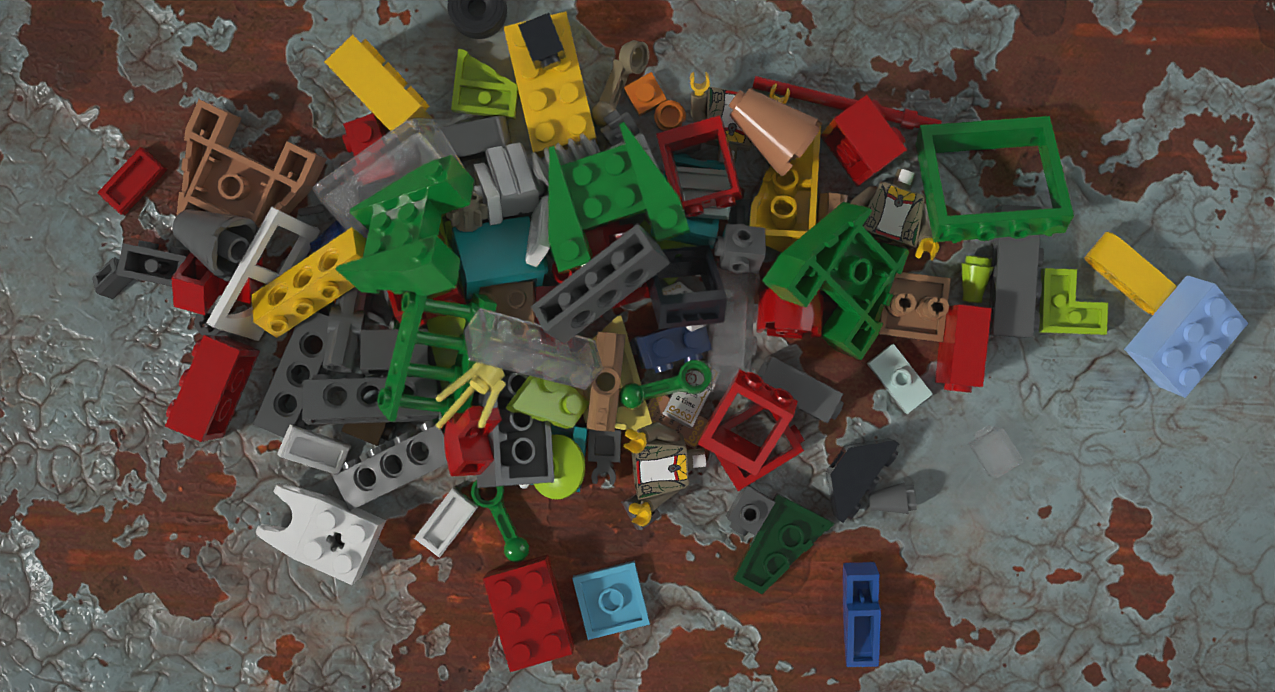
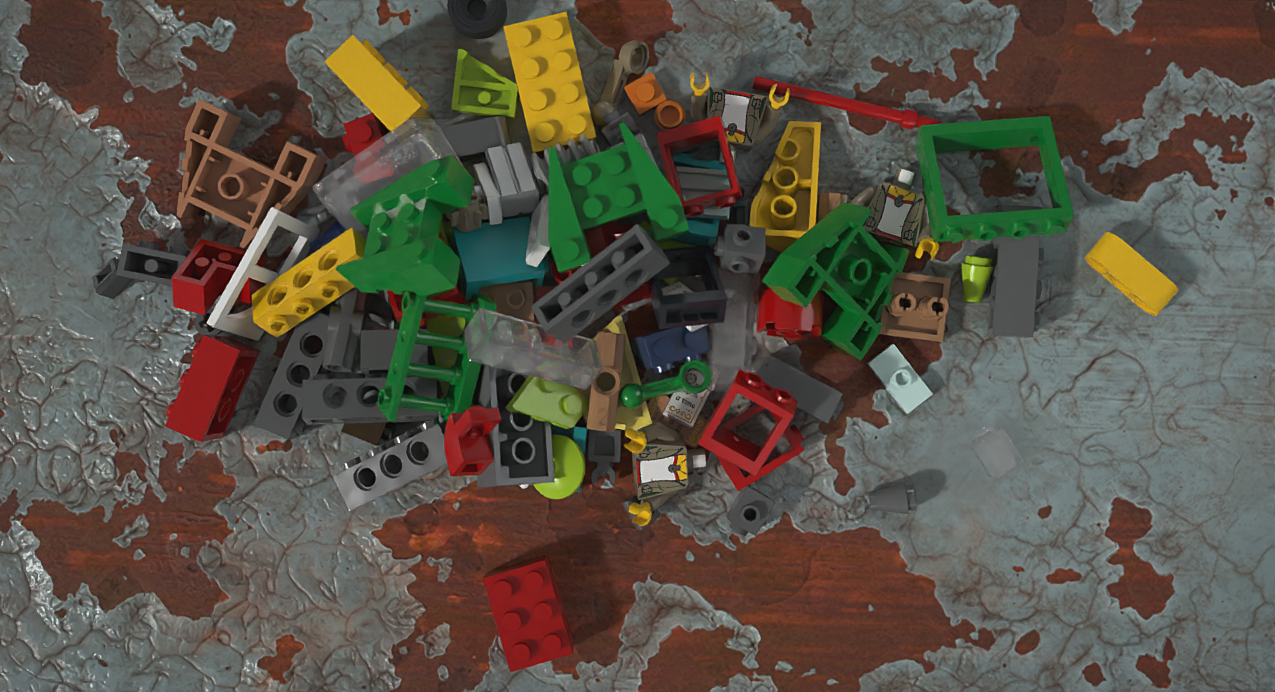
(132, 181): red tile -> none
(215, 239): dark grey cone -> none
(313, 449): white tile -> none
(313, 532): white brick -> none
(446, 522): white tile -> none
(484, 379): light yellow plant -> none
(515, 547): green piece -> none
(542, 42): black brick -> none
(611, 600): medium azure tile -> none
(773, 128): nougat cone -> none
(780, 541): dark green wing -> none
(856, 472): black slope -> none
(861, 614): blue slope -> none
(863, 140): red brick -> none
(963, 348): red brick -> none
(1060, 310): lime plate -> none
(1186, 335): light blue brick -> none

